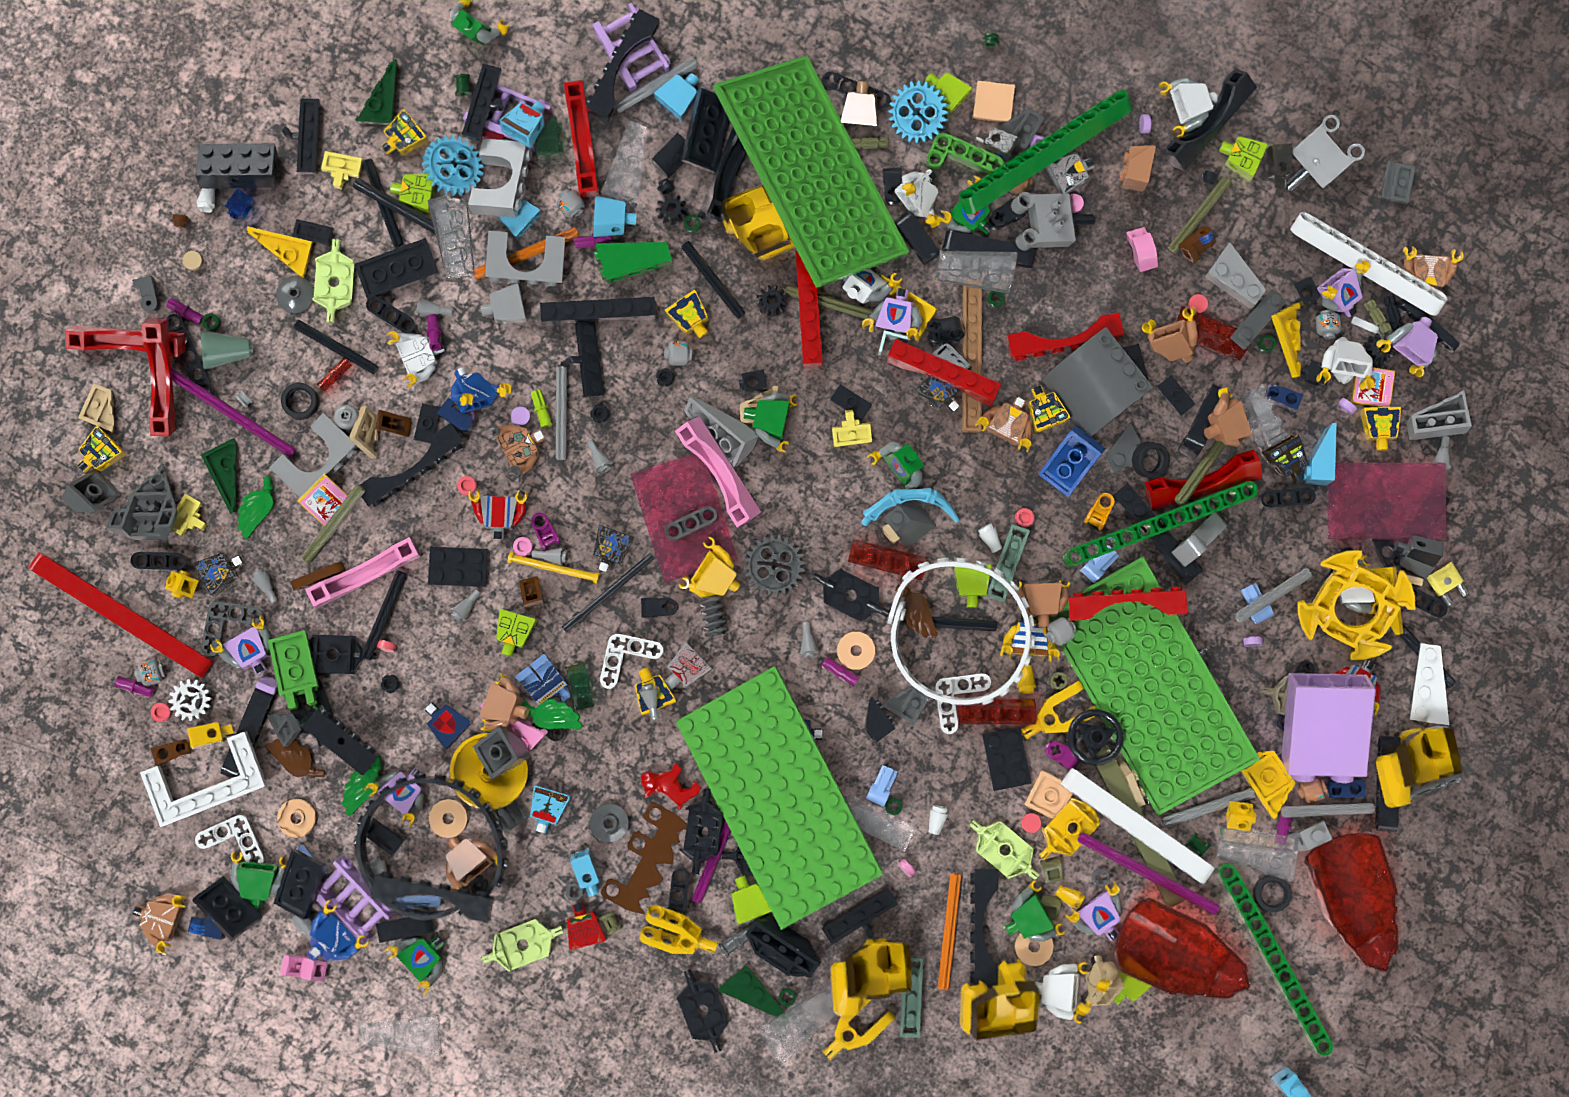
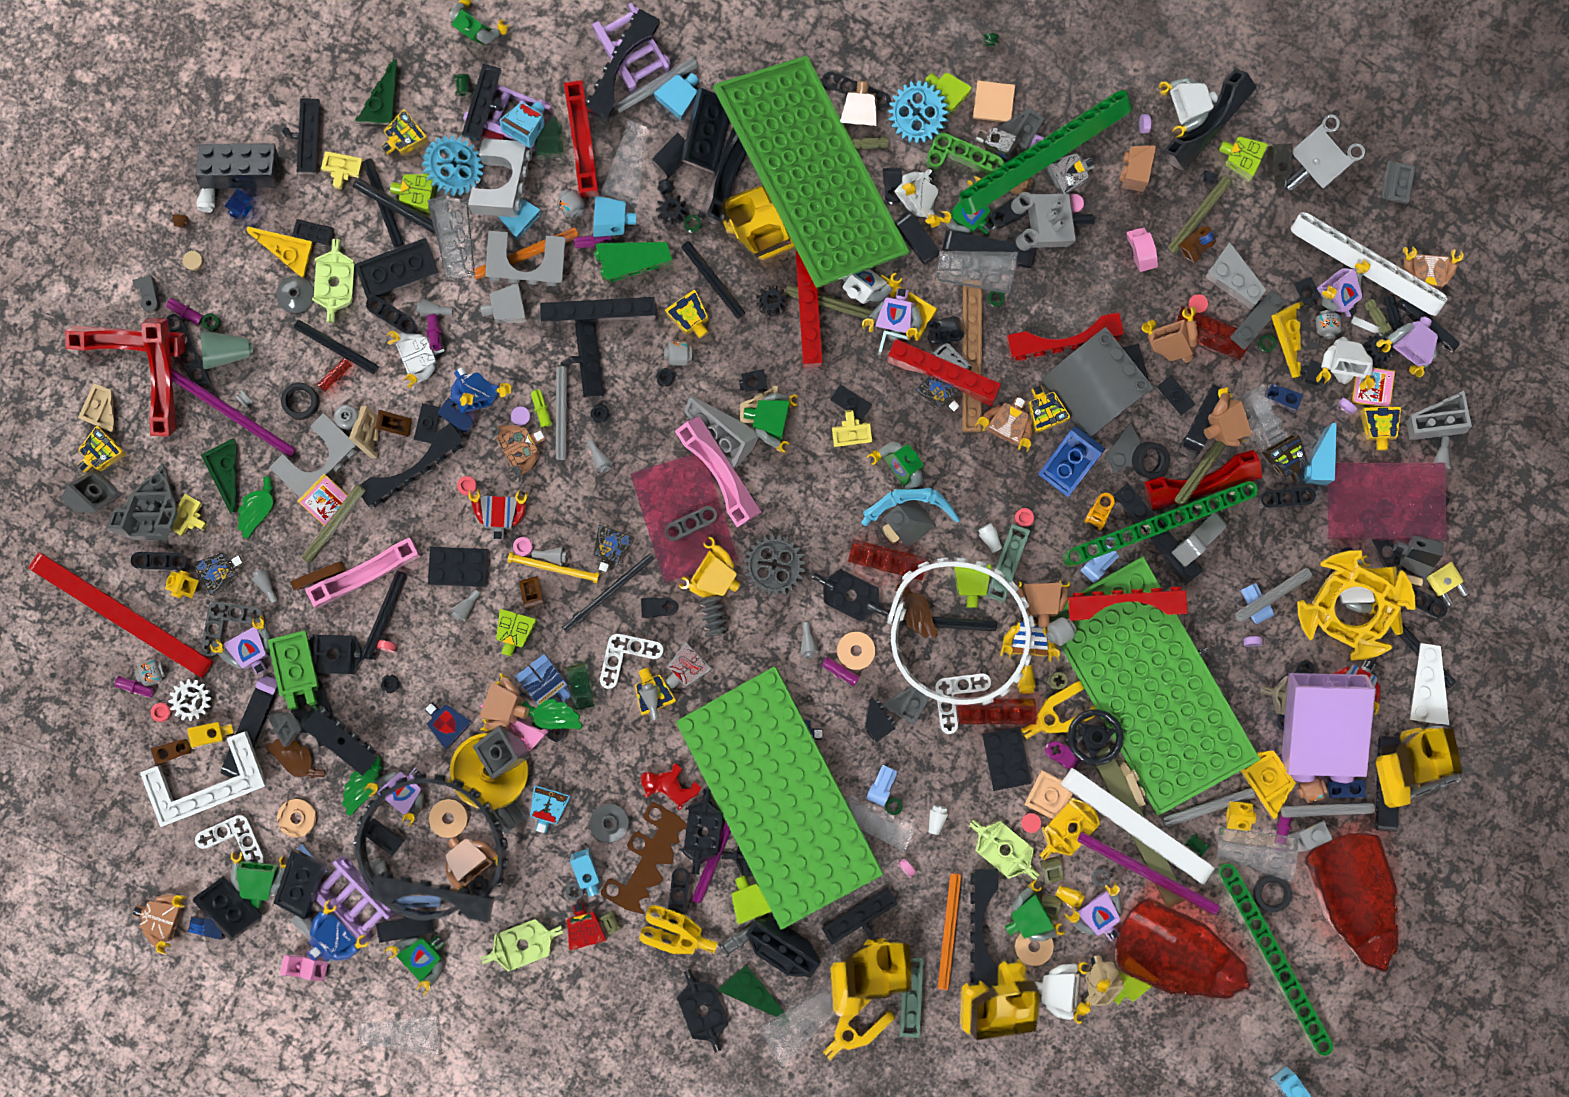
(545, 532): magenta piece -> none
(783, 1002): dark green bush -> none

